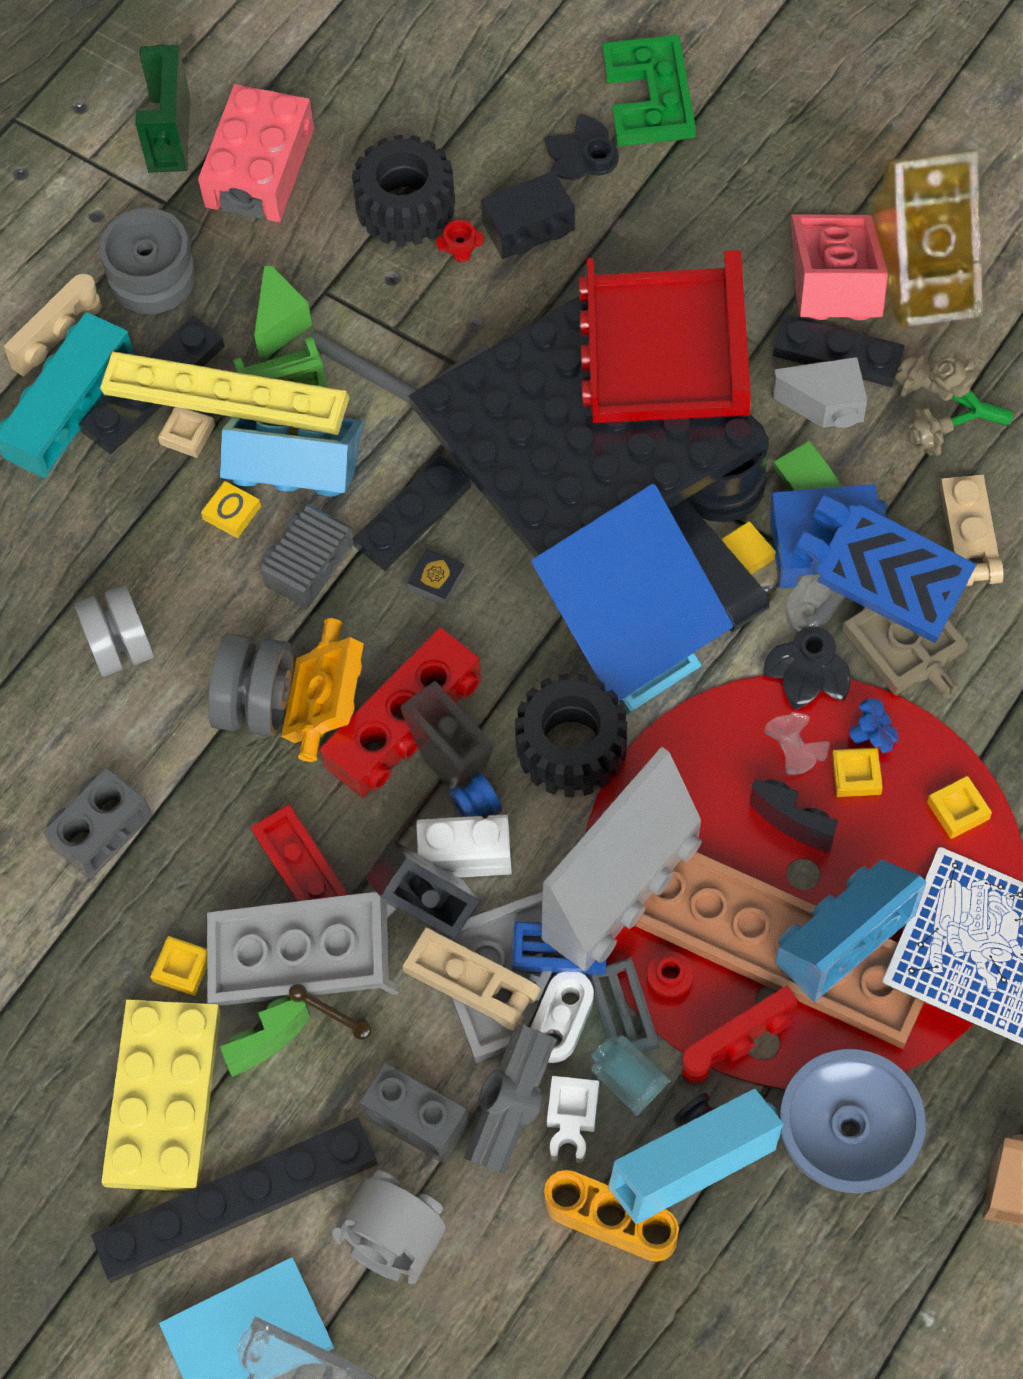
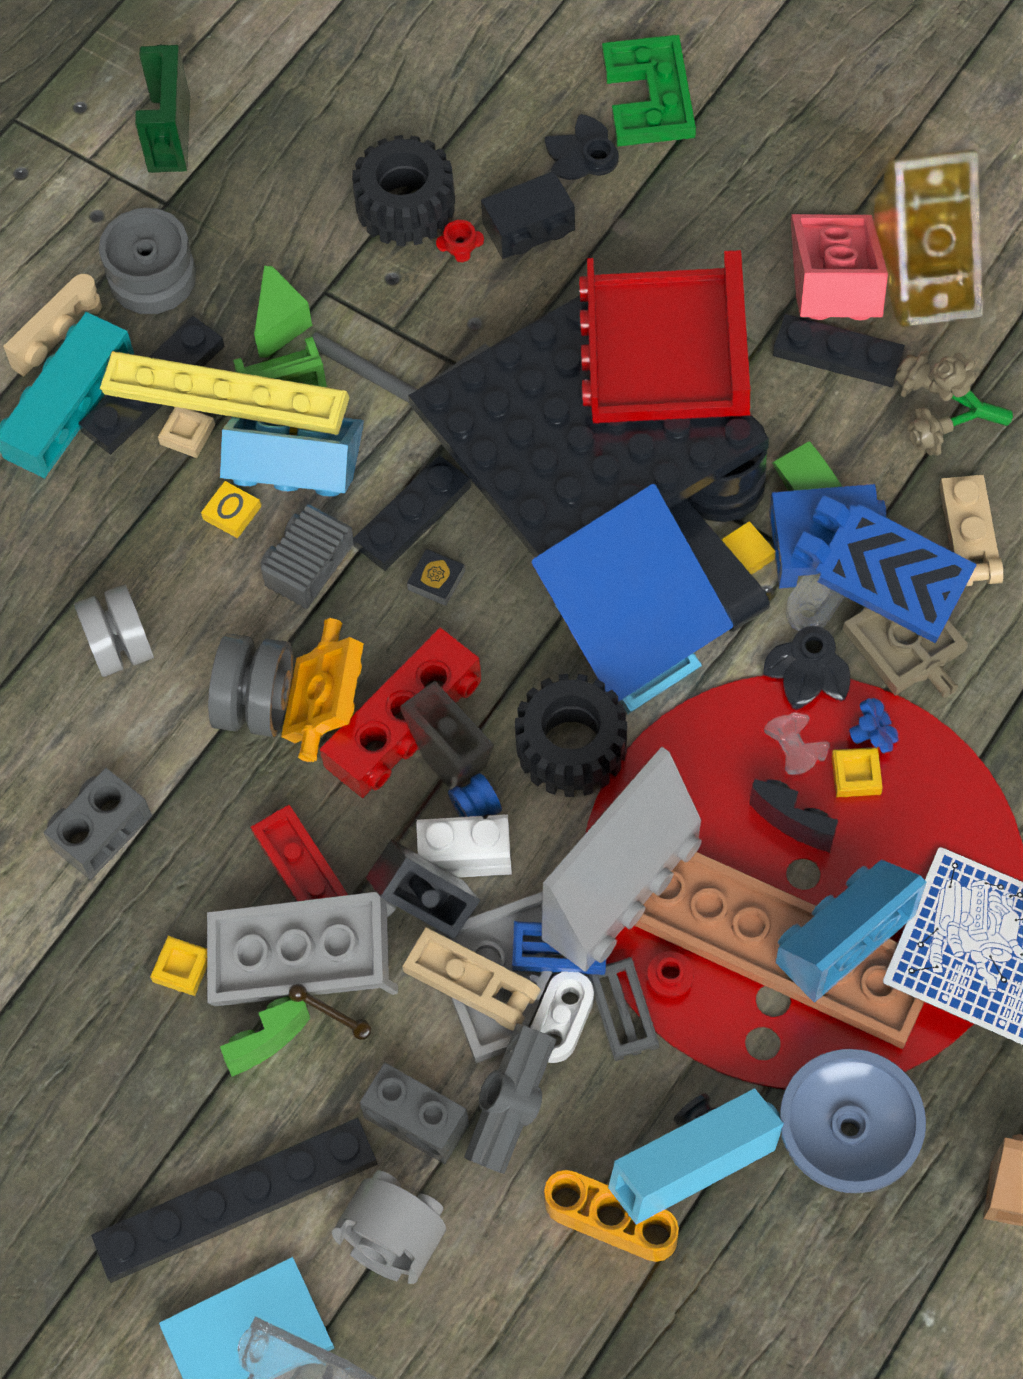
(161, 1096): light yellow plate -> none
(256, 153): coral piece -> none
(572, 1110): white plate -> none
(628, 1073): clear light blue slope -> none
(738, 1035): red plate -> none
(823, 392): light grey slope -> none
(959, 807): yellow tile -> none

